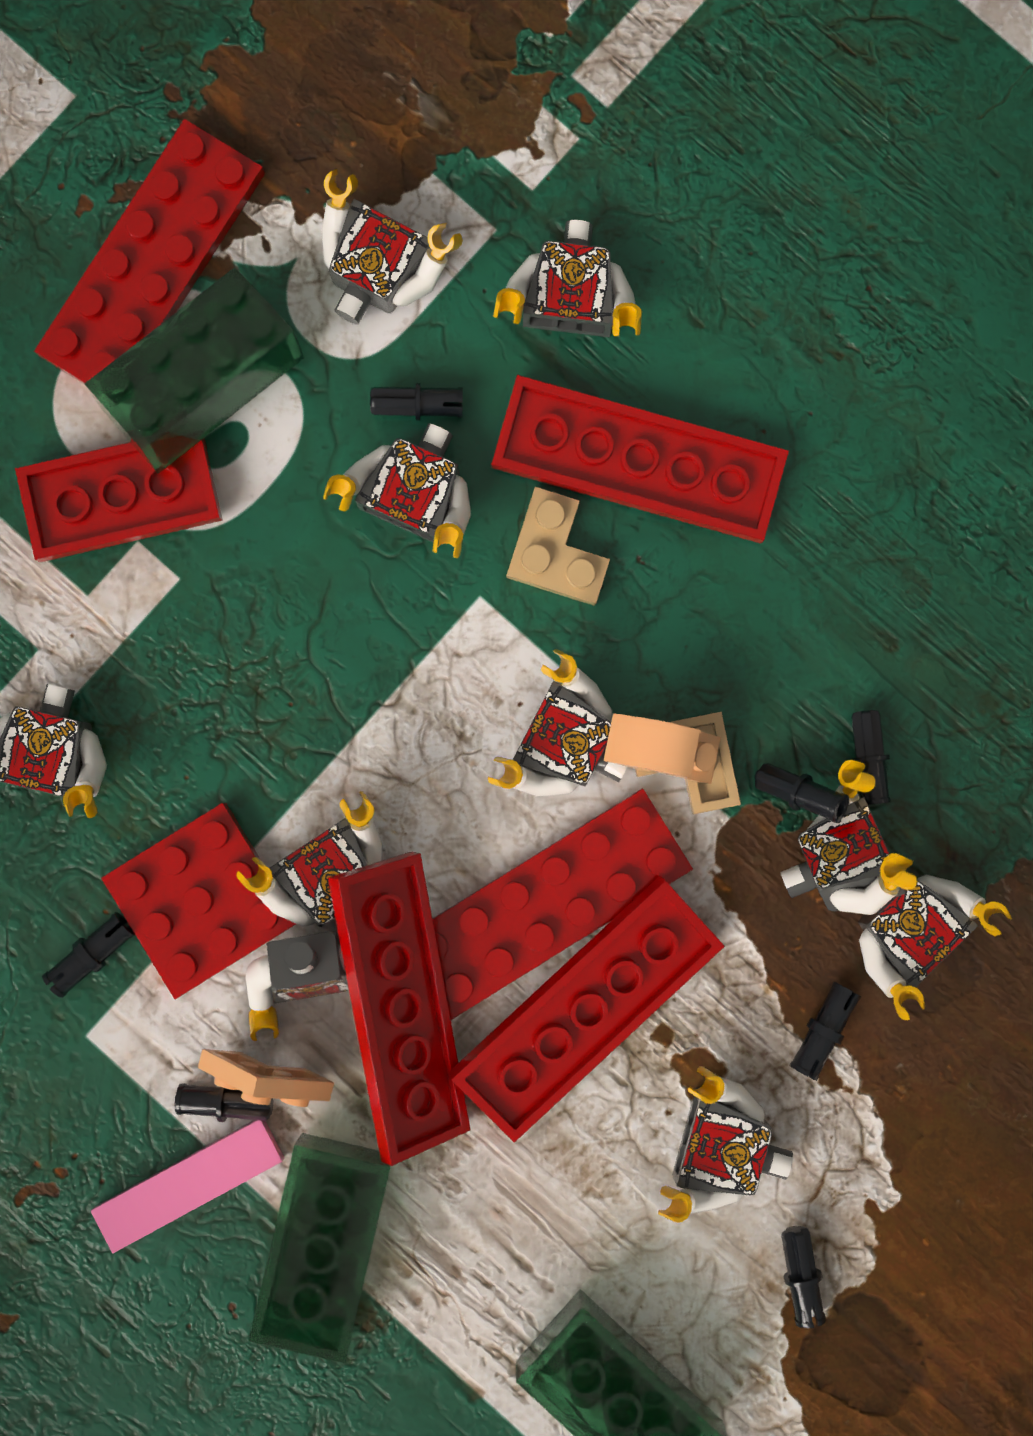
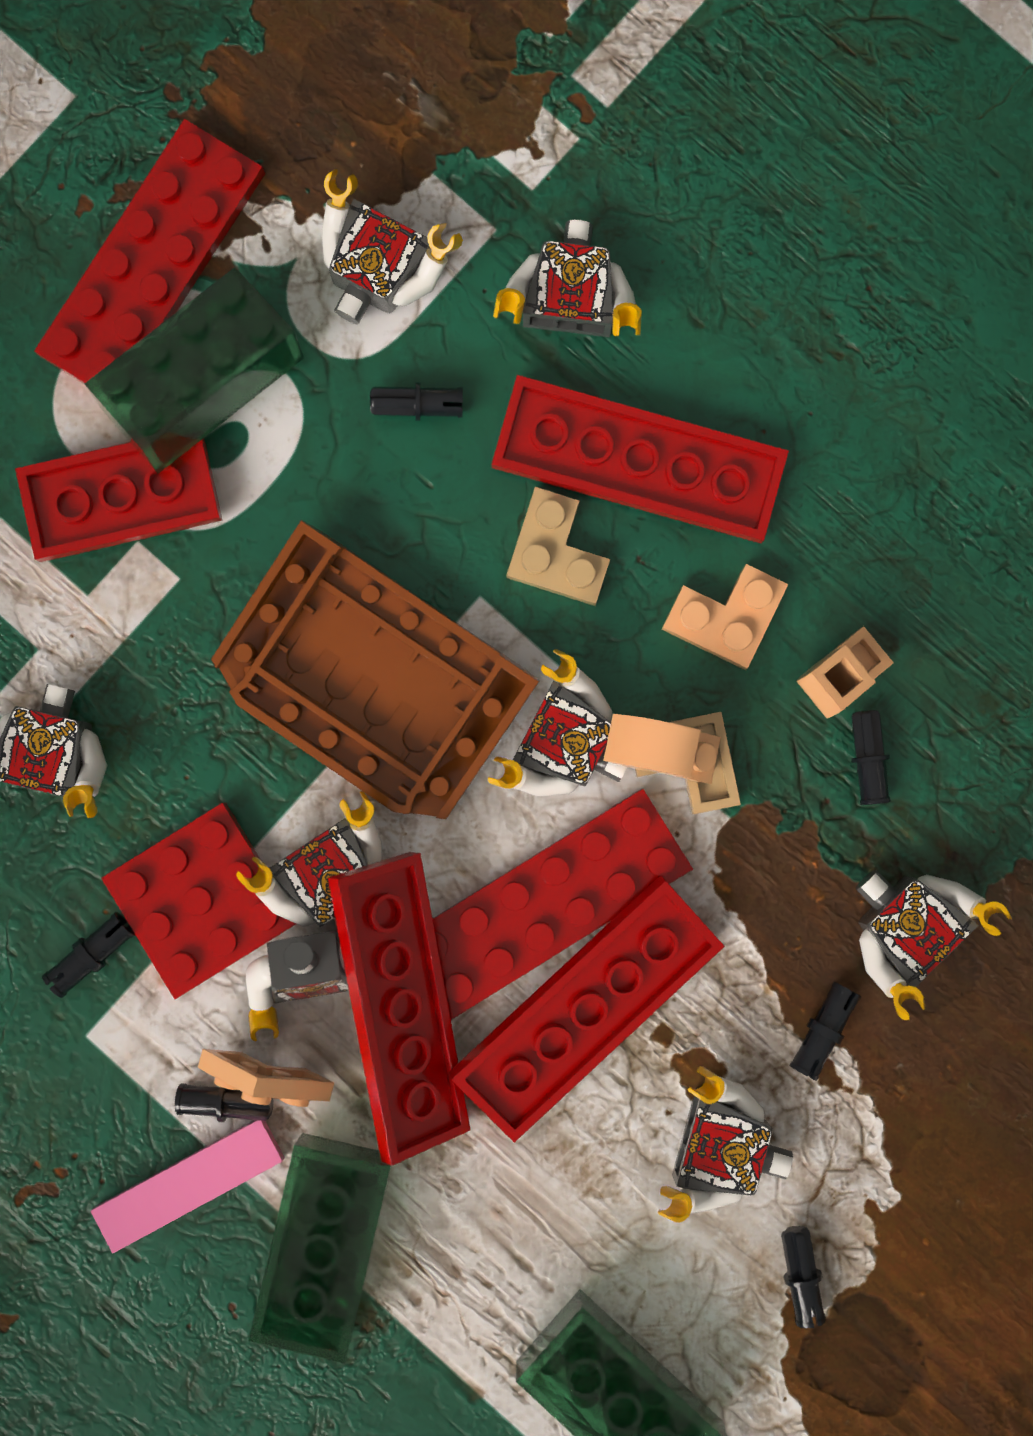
(370, 677): none -> dark orange slope
(410, 488): torso -> none
(729, 629): none -> light nougat plate
(801, 792): black axle -> none
(845, 673): none -> light nougat brick
(849, 856): torso -> none

